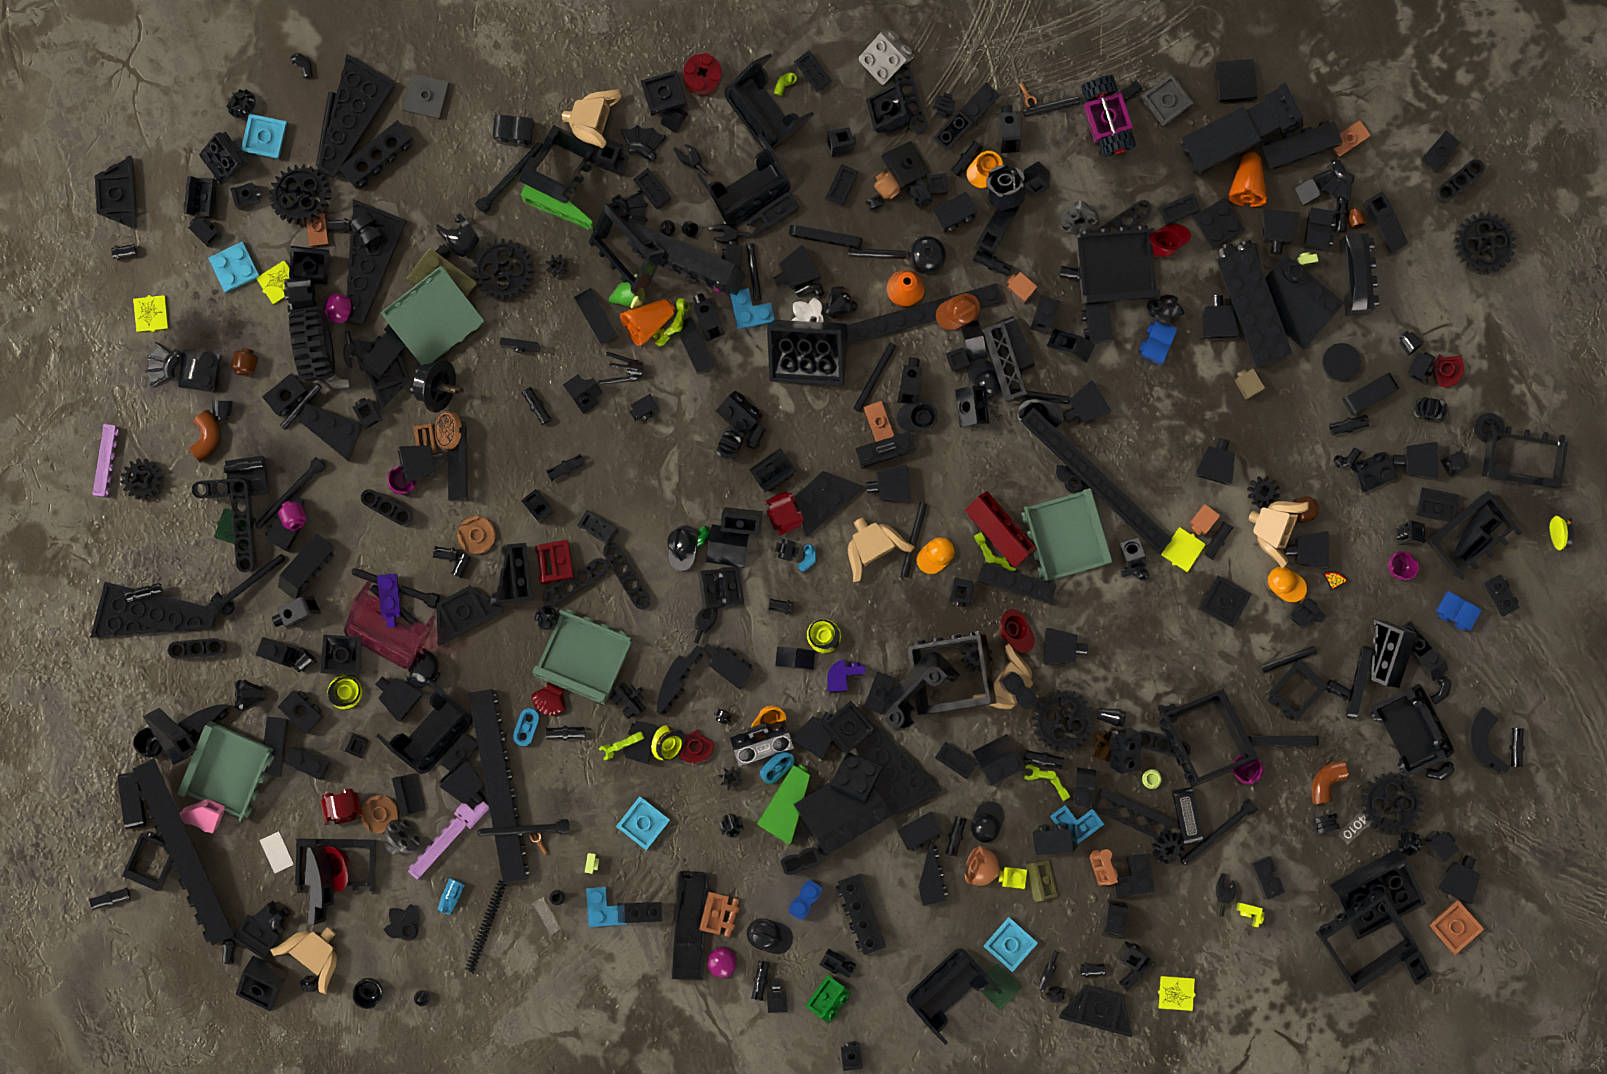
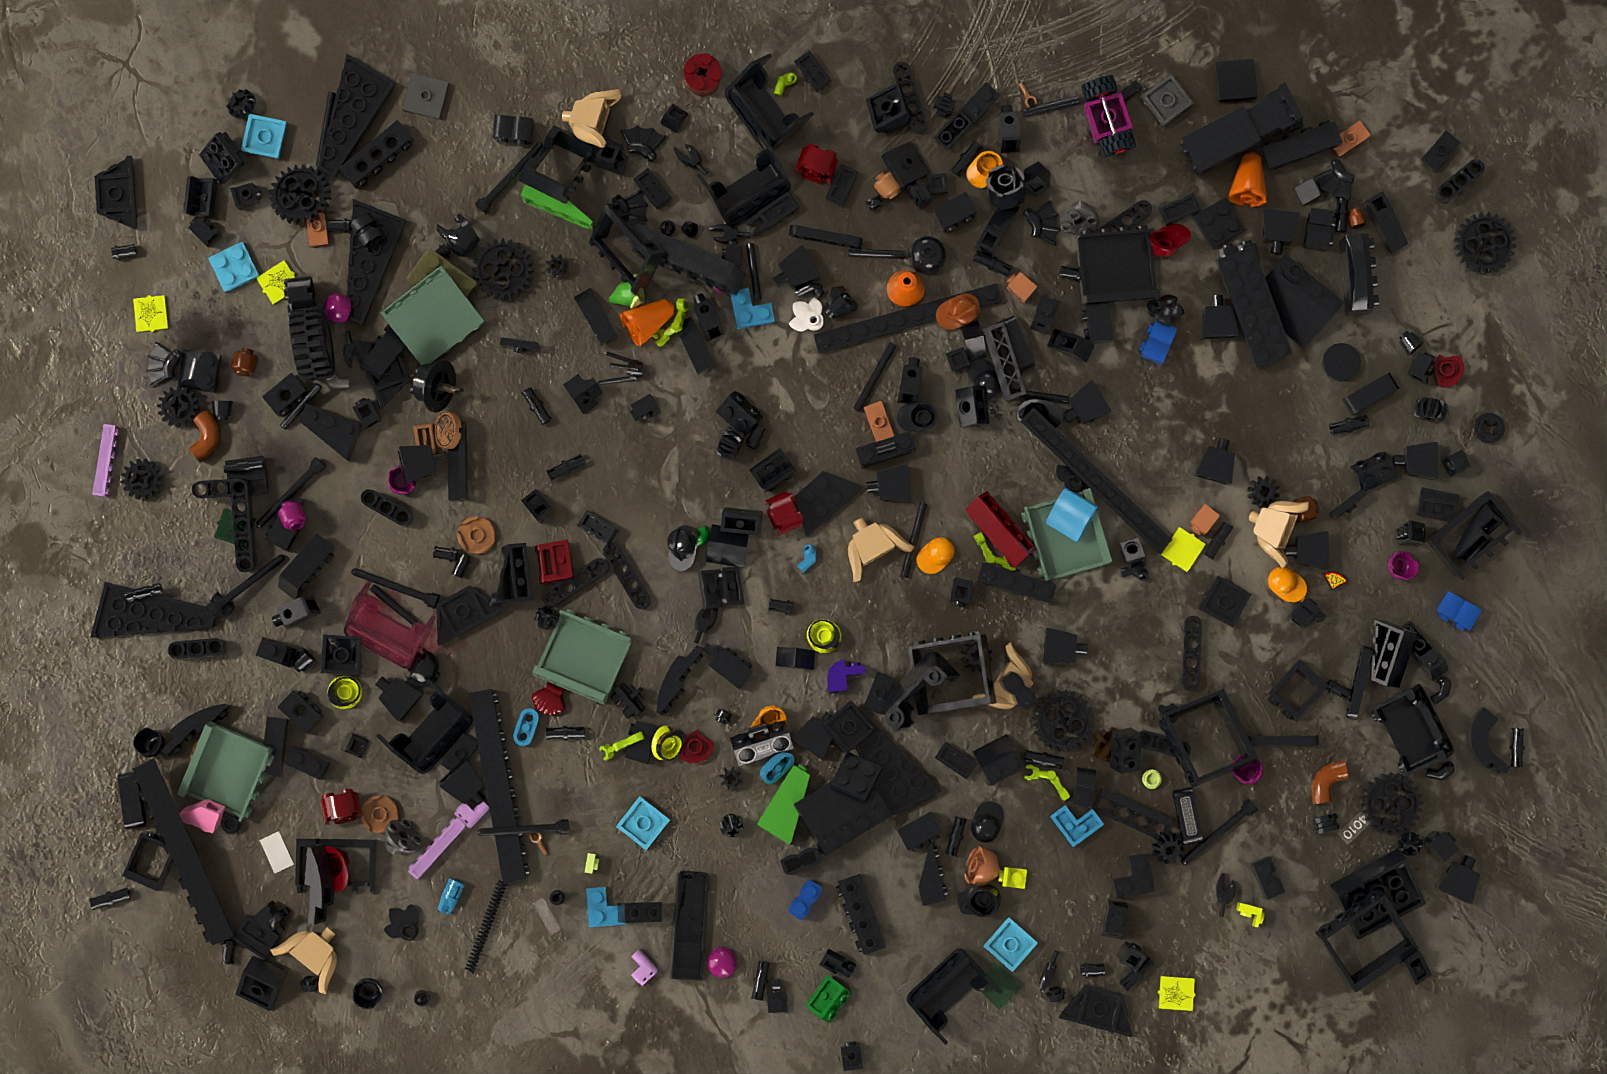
(170, 736): black slope -> none
(178, 399): none -> black gear
(231, 824): none -> black plate
(247, 694): black rock -> none
(302, 61): black arm -> none
(309, 262): black slope -> none
(389, 598): dark purple hinge -> none
(408, 794): black panel -> none
(645, 968): none -> lavender piece
(664, 92): black plate -> none
(714, 914): nougat plate -> none
(769, 936): black piece -> none
(786, 550): black gear -> none
(807, 352): black slope -> none
(816, 164): none -> dark red brick
(840, 141): black brick -> none
(885, 56): light grey bracket -> none
(979, 900): none -> black helmet
(1016, 631): dark red piece -> none
(1041, 880): olive slope -> none
(1043, 222): none -> black arm
(1054, 840): black brick -> none
(1071, 514): none -> dark azure slope
(1105, 873): nougat plate -> none
(1112, 716): black cone -> none
(1194, 653): none -> black beam
(1249, 383): dark tan brick -> none
(1288, 659): black bar -> none
(1307, 259): yellowish green plate -> none
(1343, 462): black arm -> none
(1348, 505): none -> black plate
(1456, 927): nougat plate -> none
(1501, 595): black bracket -> none
(1557, 479): black hinge -> none
(1561, 532): neon yellow piece -> none

